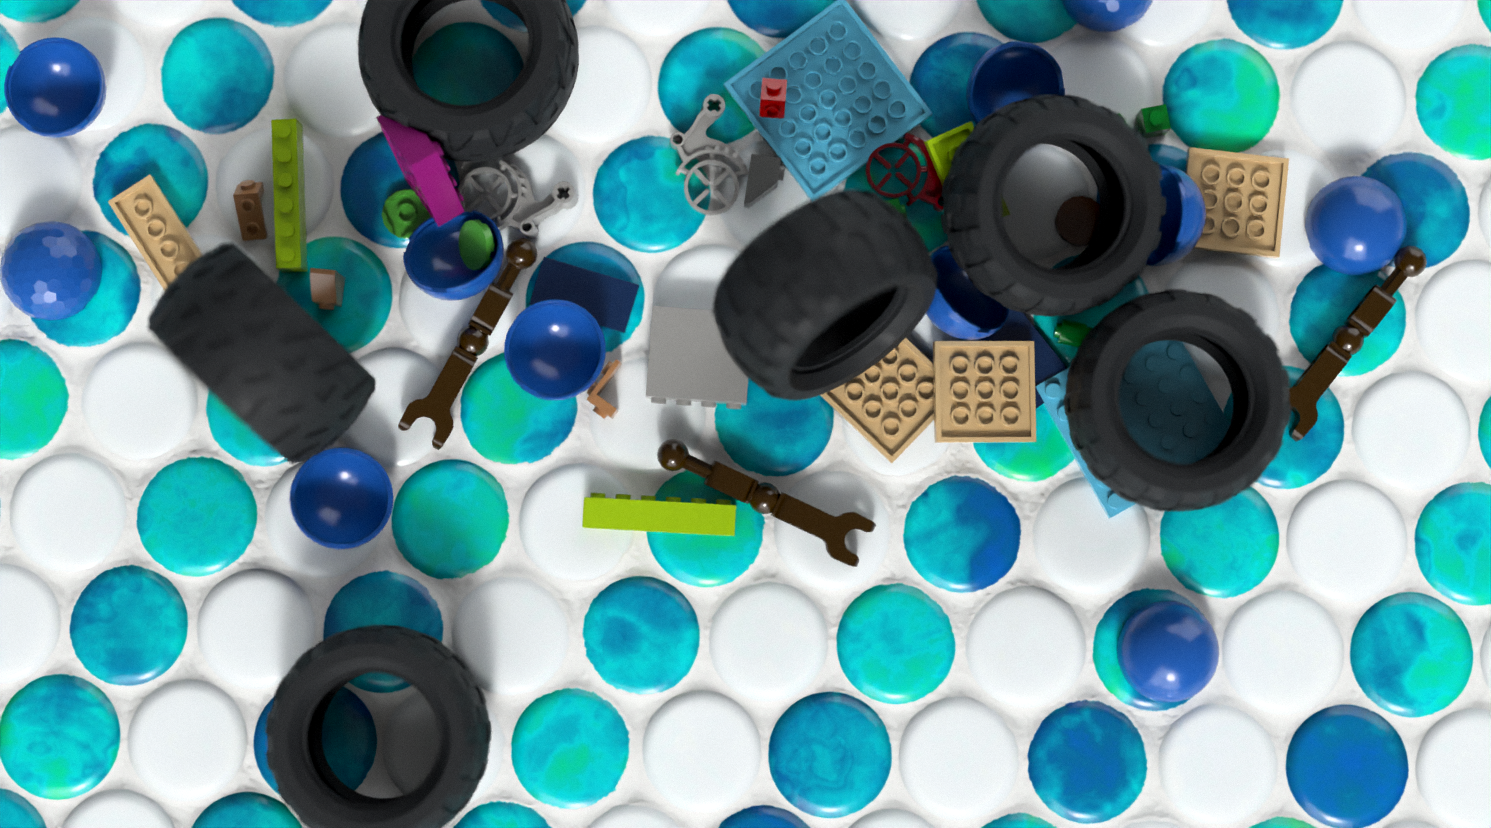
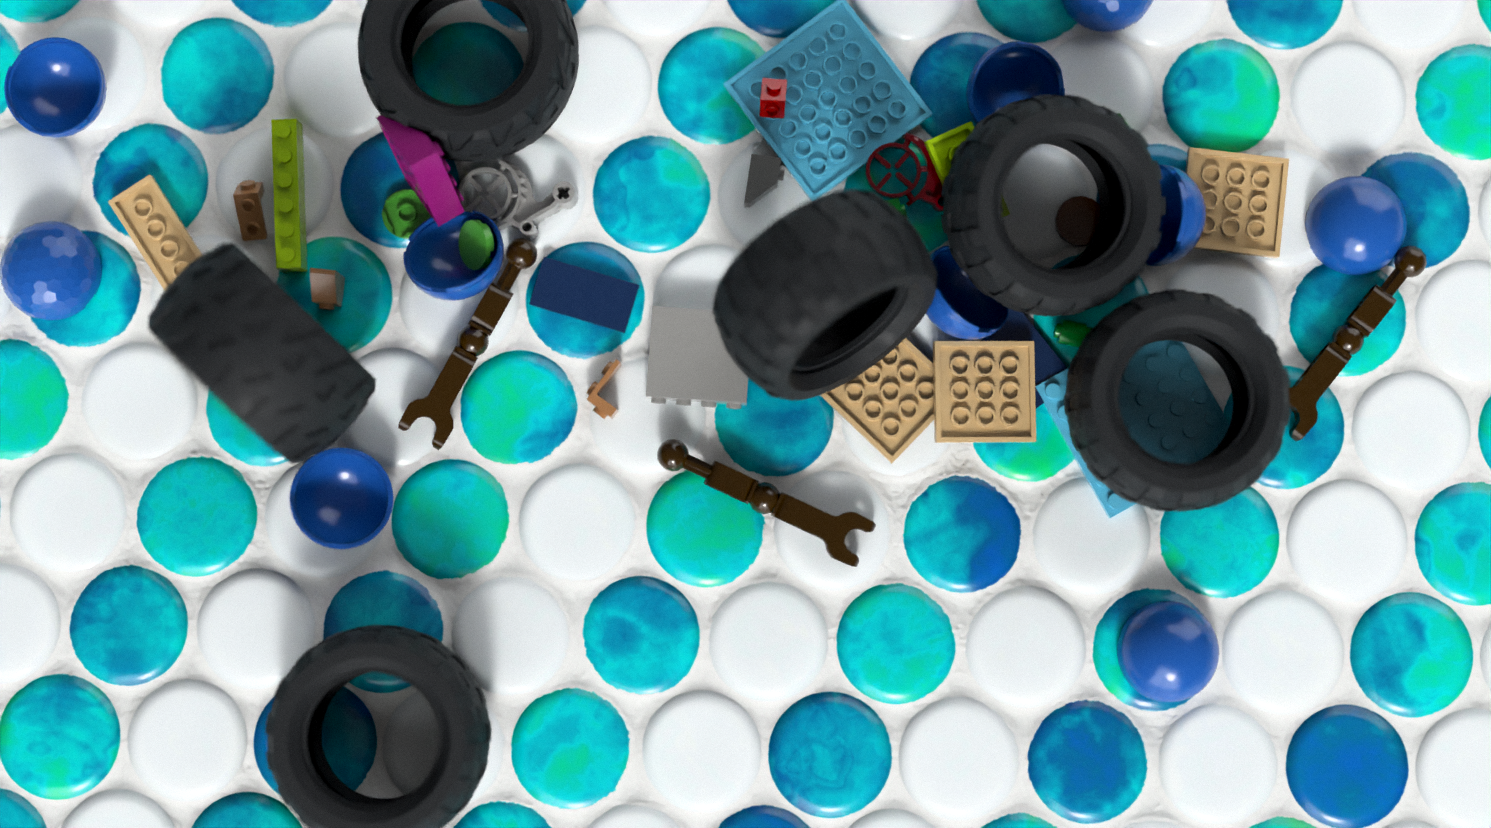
(555, 350): blue piece -> none
(659, 516): lime brick -> none
(695, 144): light grey piece -> none
(1153, 121): green brick -> none

